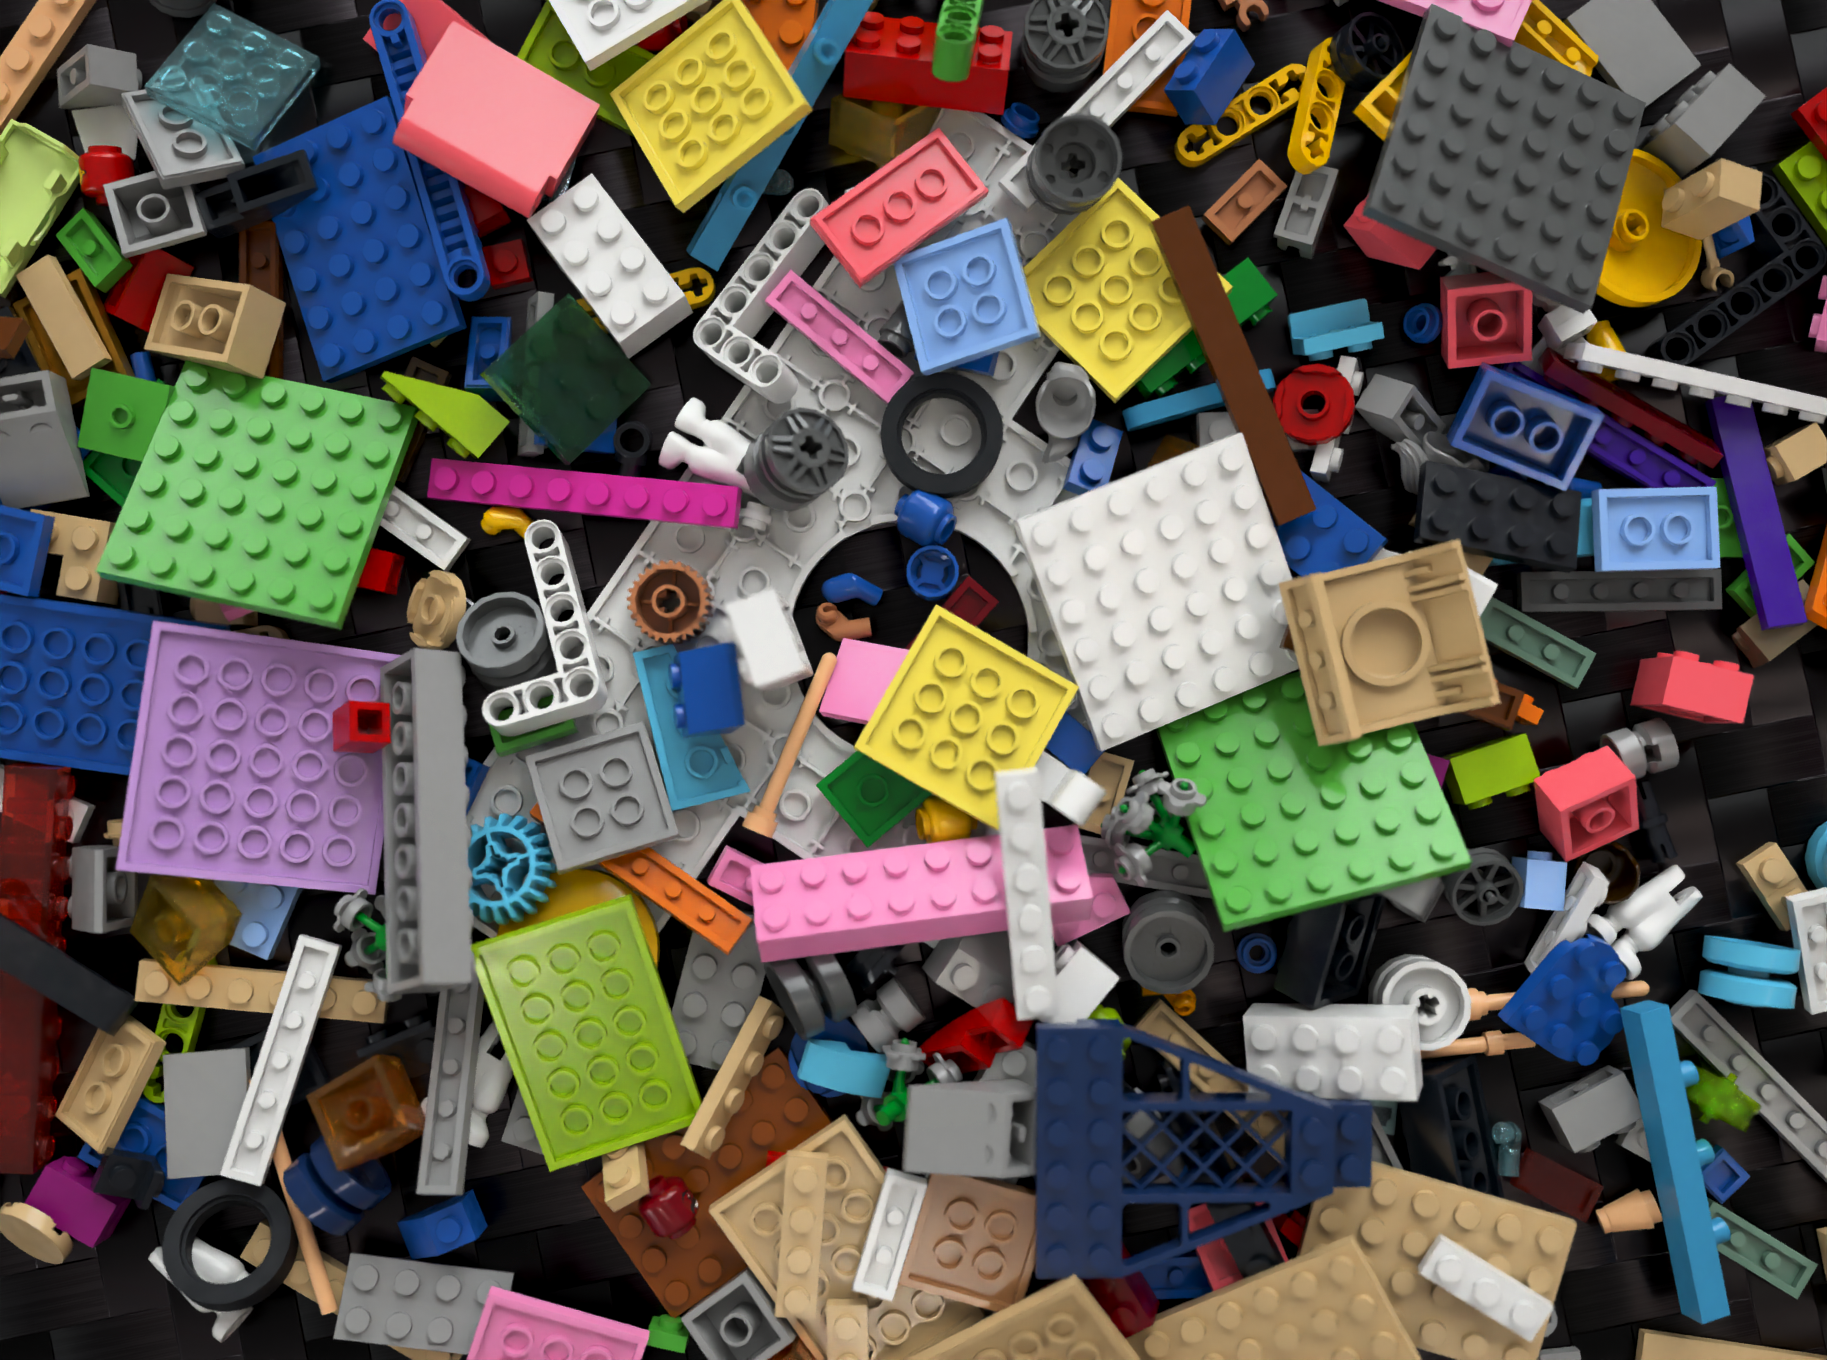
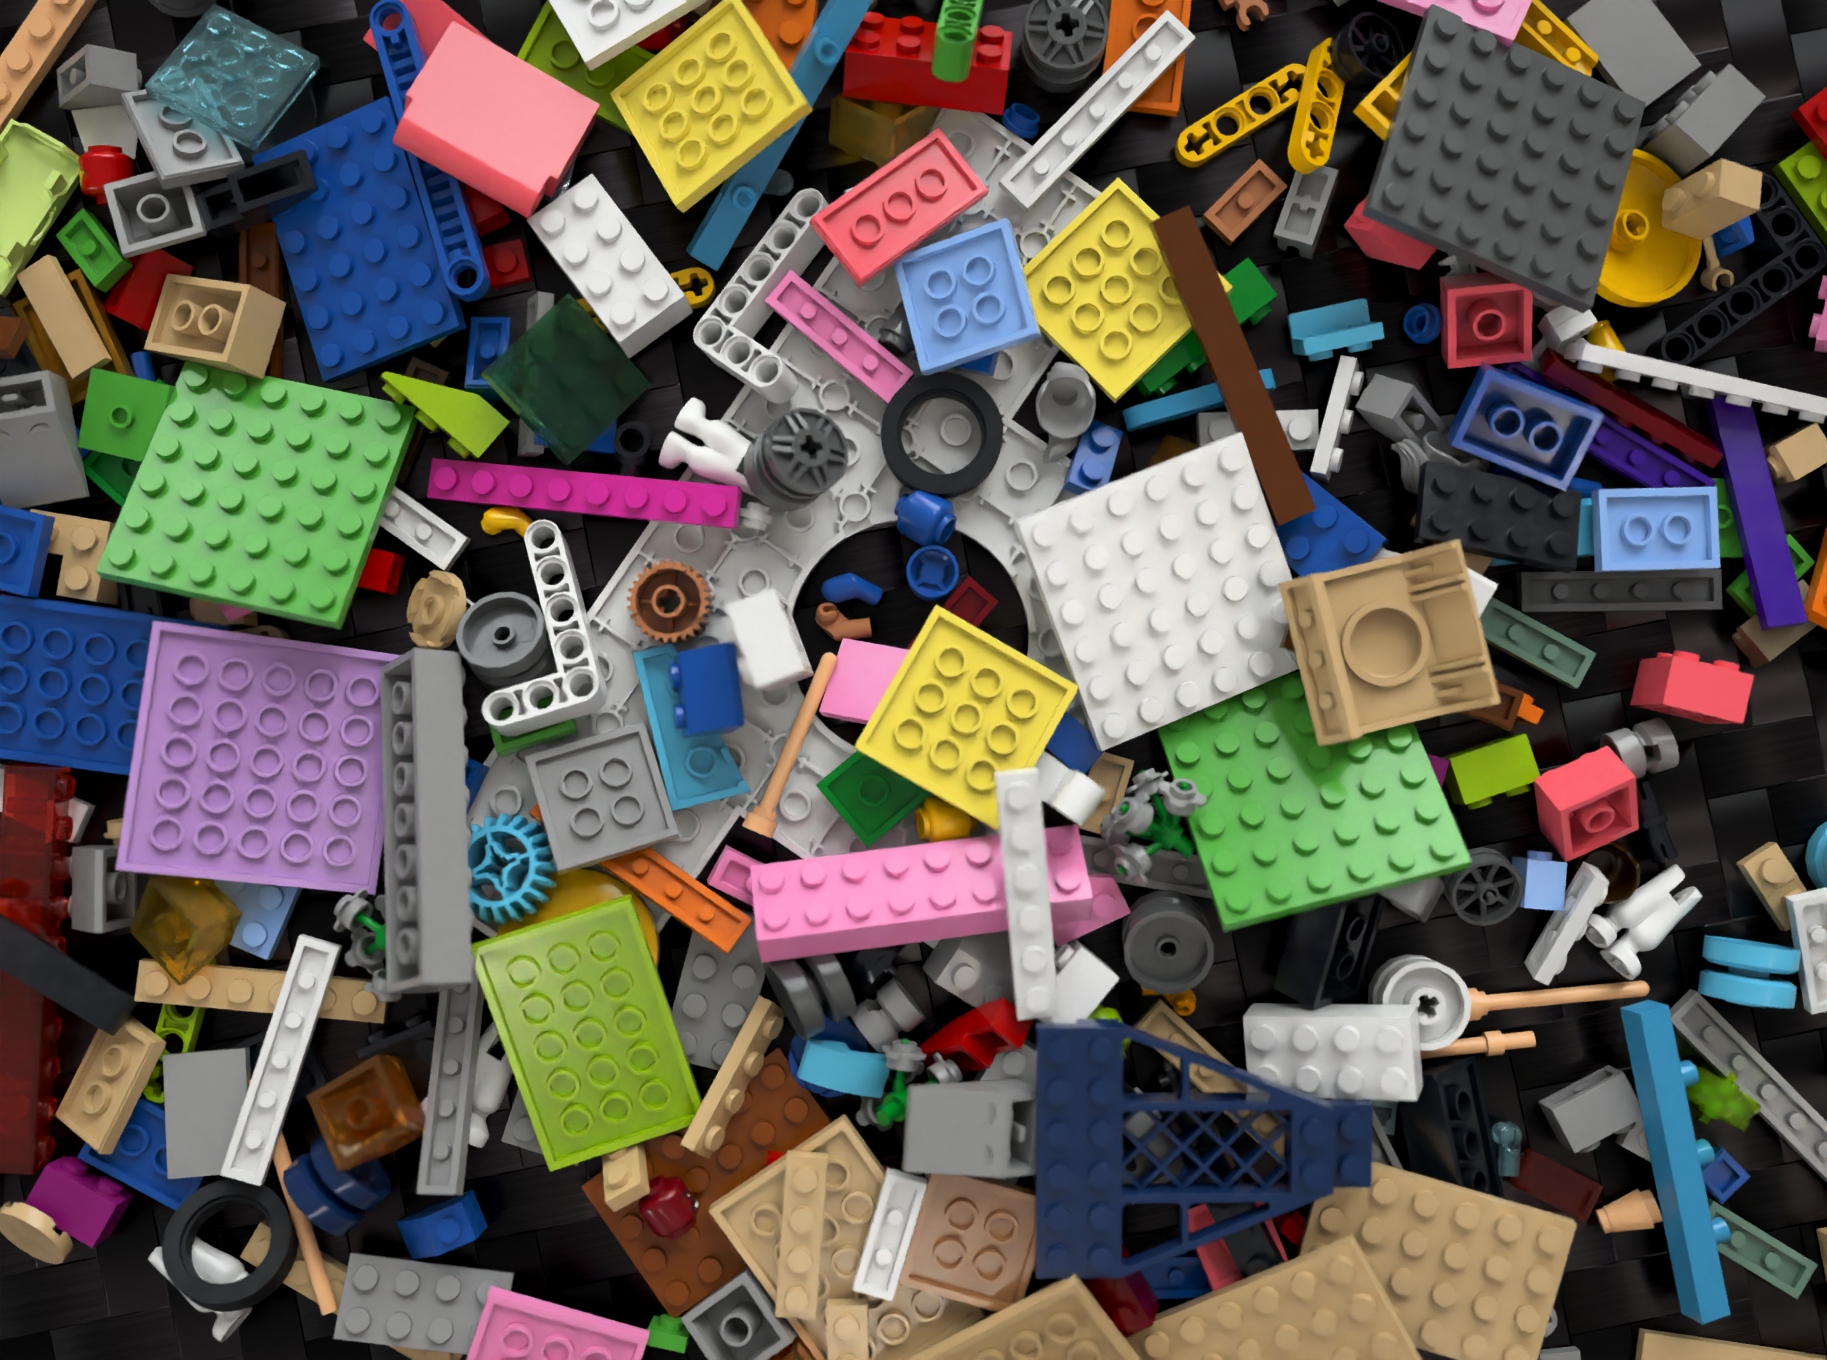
(129, 1176): black bracket -> none
(361, 727): red brick -> none
(1089, 148): dark grey wheel -> none
(1209, 76): blue brick -> none
(1268, 956): blue plate -> none
(1319, 427): red tile -> none
(1485, 1287): white plate -> none
(1569, 1000): blue plate -> none

